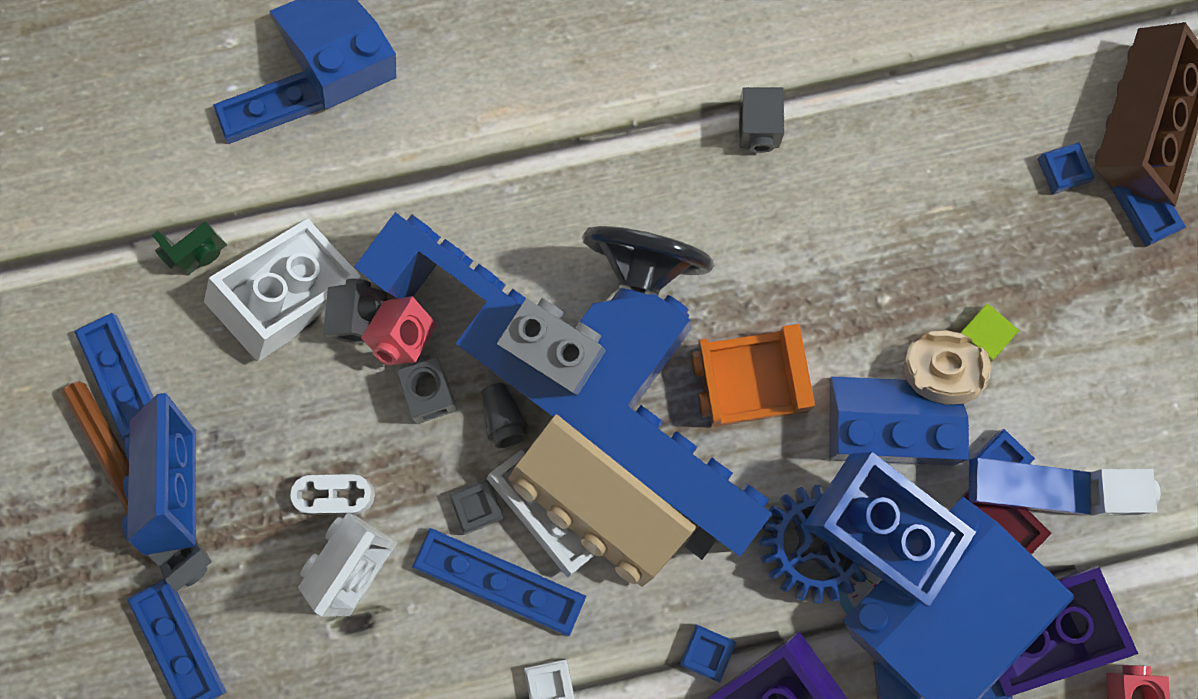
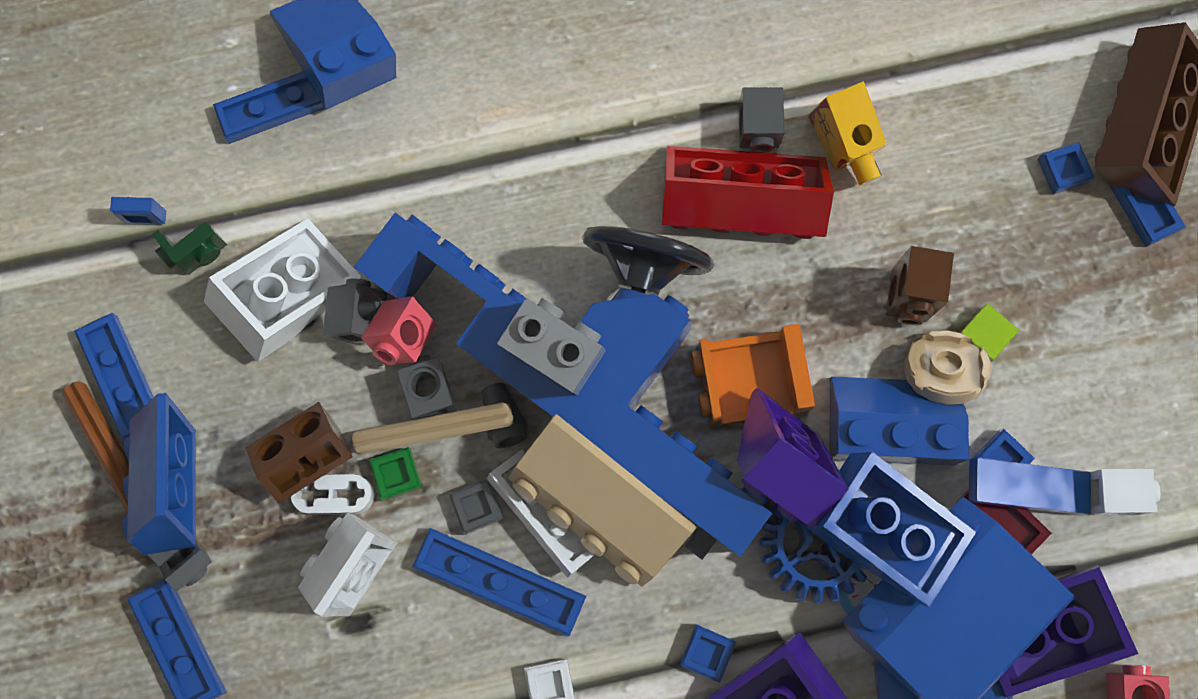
(138, 211): none -> blue tile
(298, 452): none -> reddish brown brick
(395, 474): none -> green tile
(433, 428): none -> tan axle
(747, 192): none -> red slope
(787, 462): none -> dark purple slope
(850, 131): none -> yellow torso
(919, 285): none -> reddish brown brick

